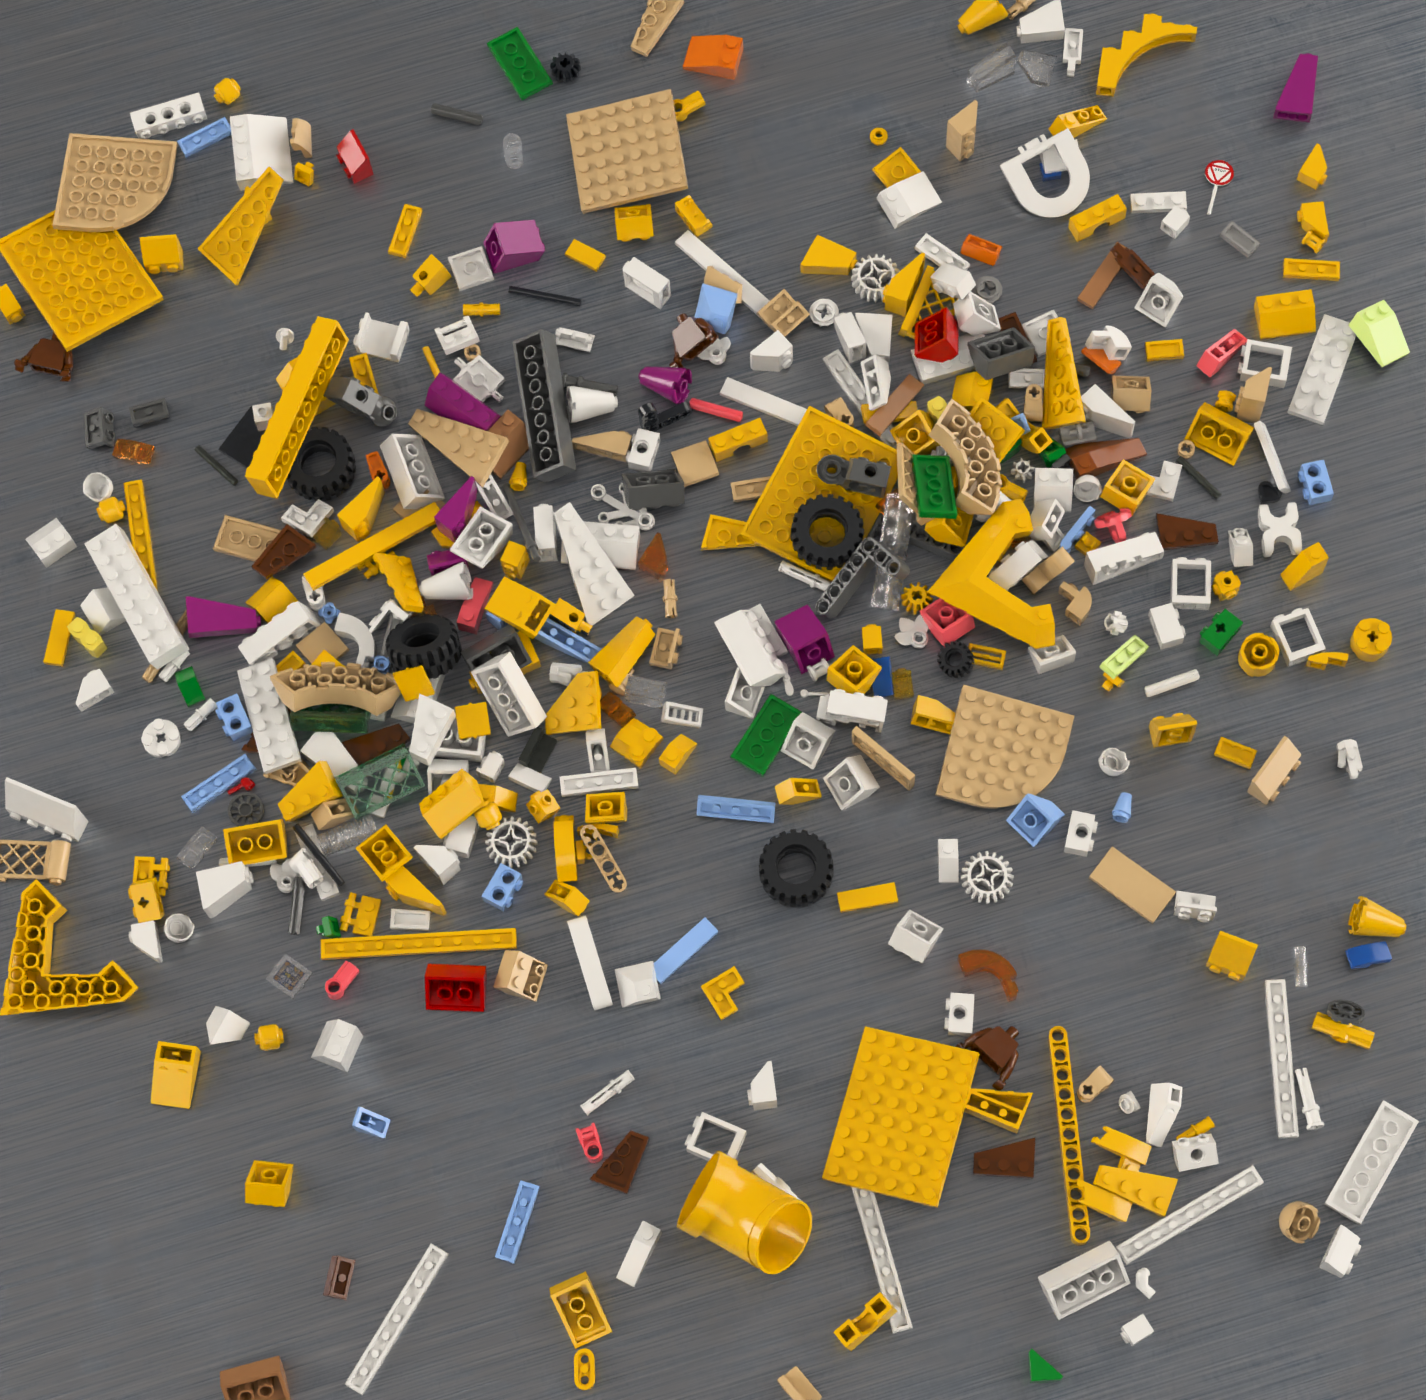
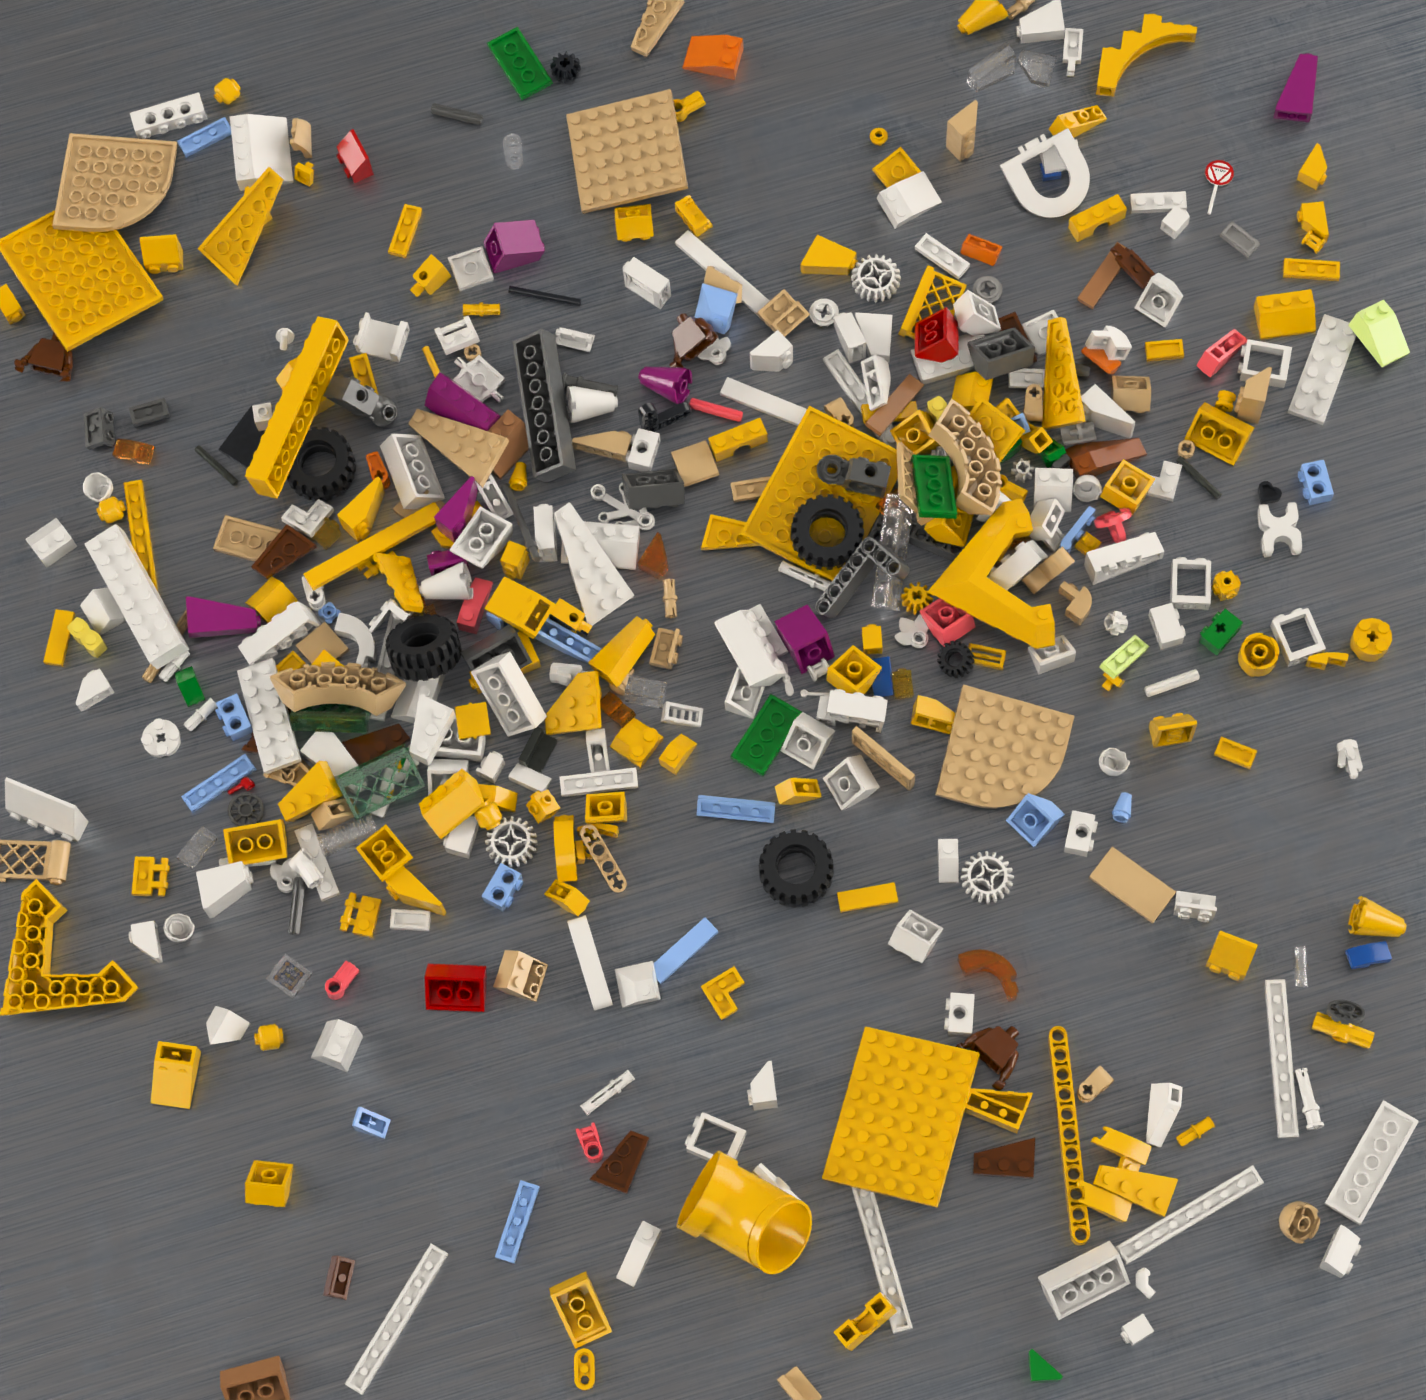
(149, 891): yellow brick -> none
(318, 855): black bar -> none
(329, 928): green tile -> none
(378, 660): light blue plate -> none
(412, 682): yellow piece -> none
(418, 944): yellow plate -> none
(439, 861): white slope -> none
(585, 255): yellow tile -> none
(903, 286): yellow slope -> none
(952, 281): white brick -> none
(1129, 1103): white plate -> none
(1184, 533): reddish brown wing -> none
(1204, 1156): white brick -> none
(1240, 547): white slope -> none
(1272, 457): white tile -> none
(1275, 771): tan slope -> none
(1305, 566): yellow slope -> none

